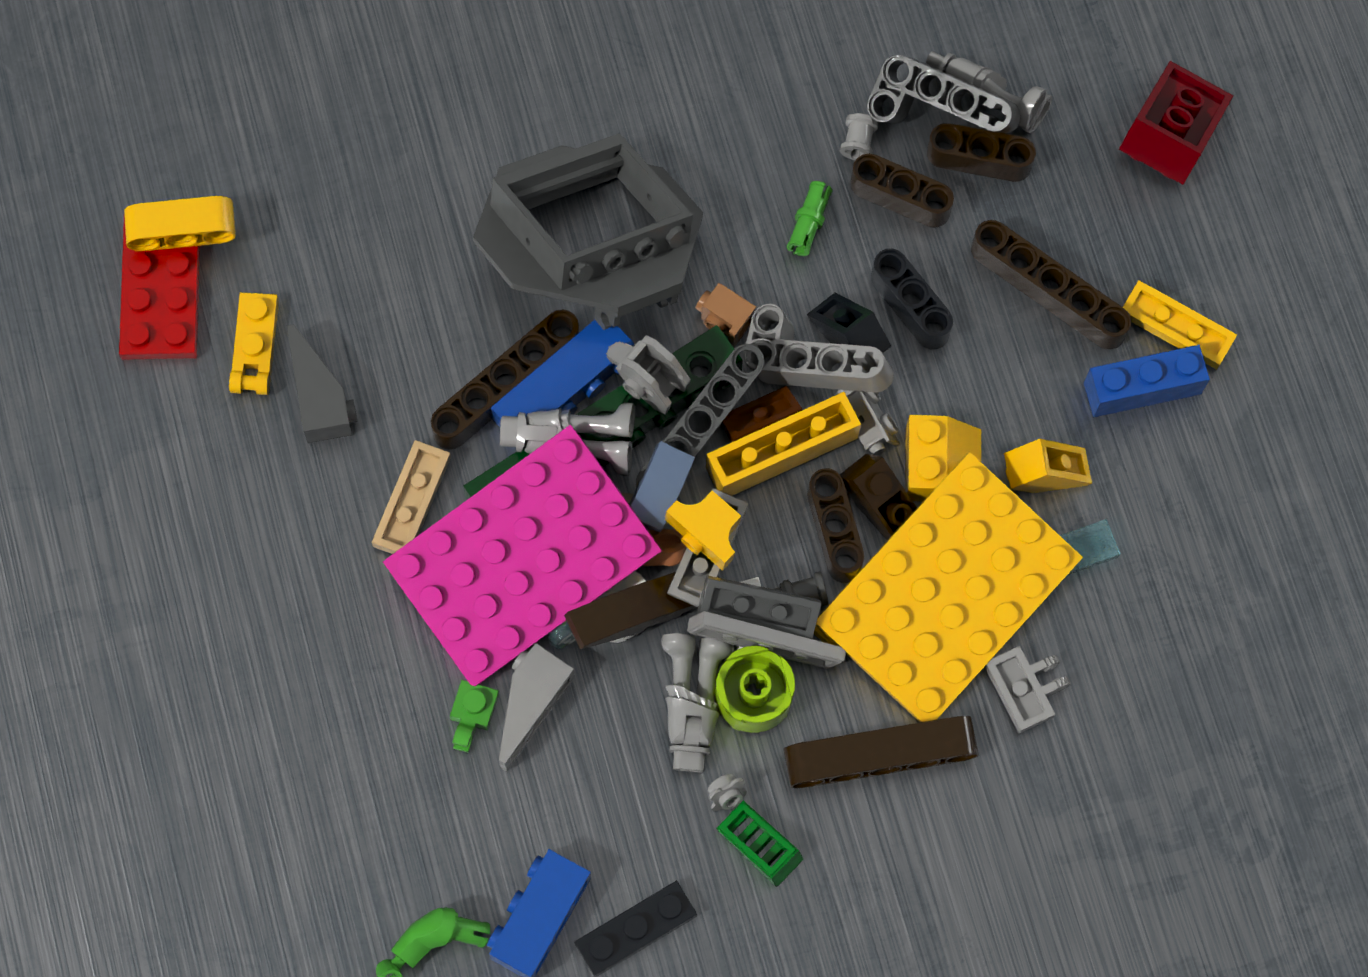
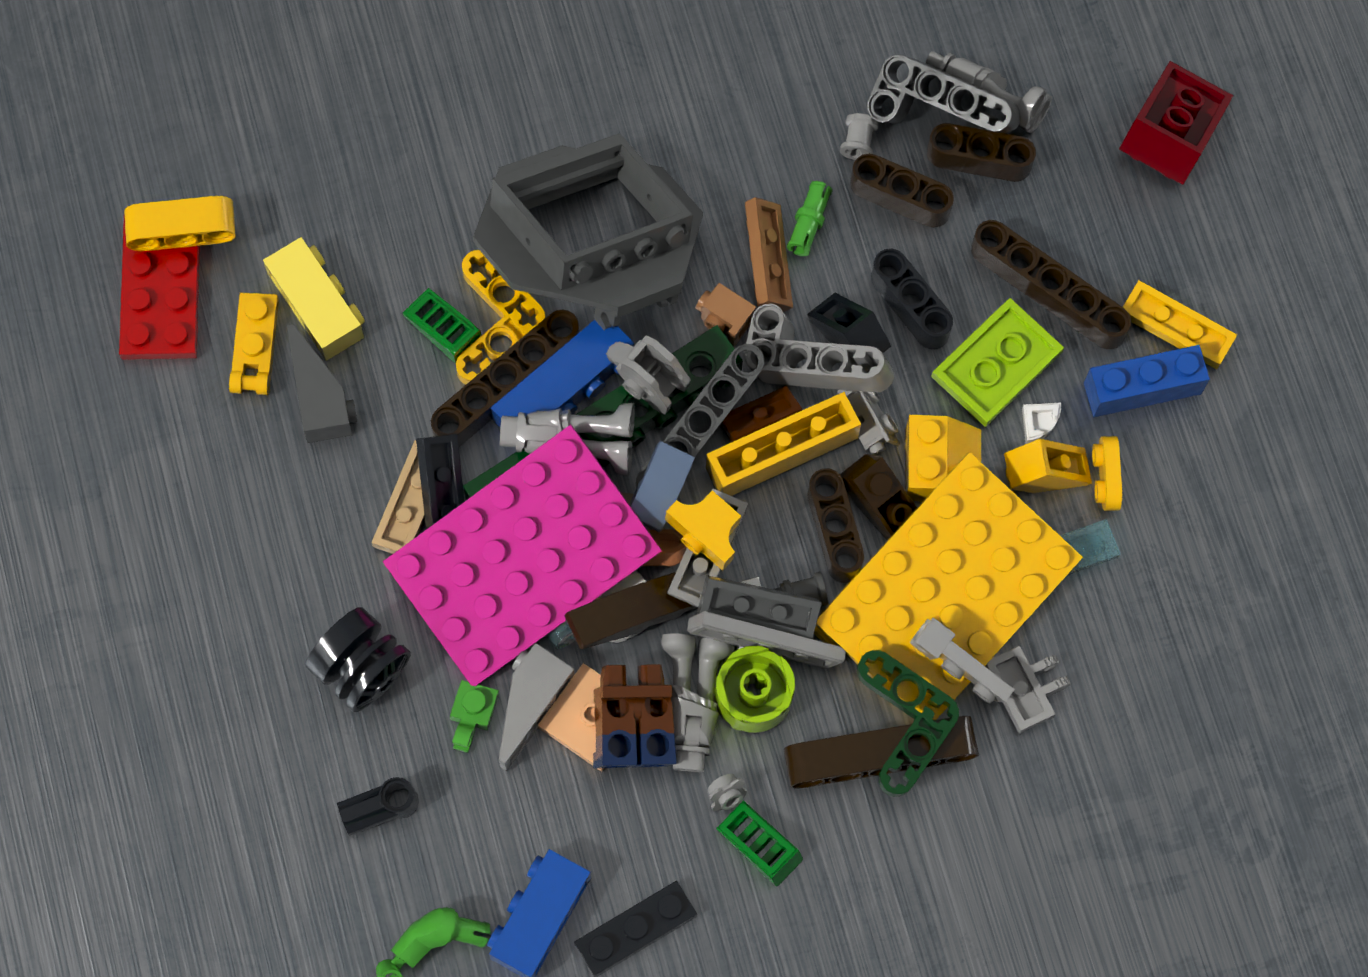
(315, 297): none -> light yellow brick
(352, 653): none -> black wheel
(374, 808): none -> black piece
(439, 476): none -> black plate
(451, 350): none -> green slope
(509, 324): none -> yellow beam
(572, 715): none -> light nougat plate
(633, 721): none -> reddish brown hips
(768, 253): none -> medium nougat plate
(923, 722): none -> dark green beam
(935, 642): none -> light grey plate
(997, 362): none -> lime plate
(1039, 420): none -> white tile
(1109, 487): none -> yellow plate

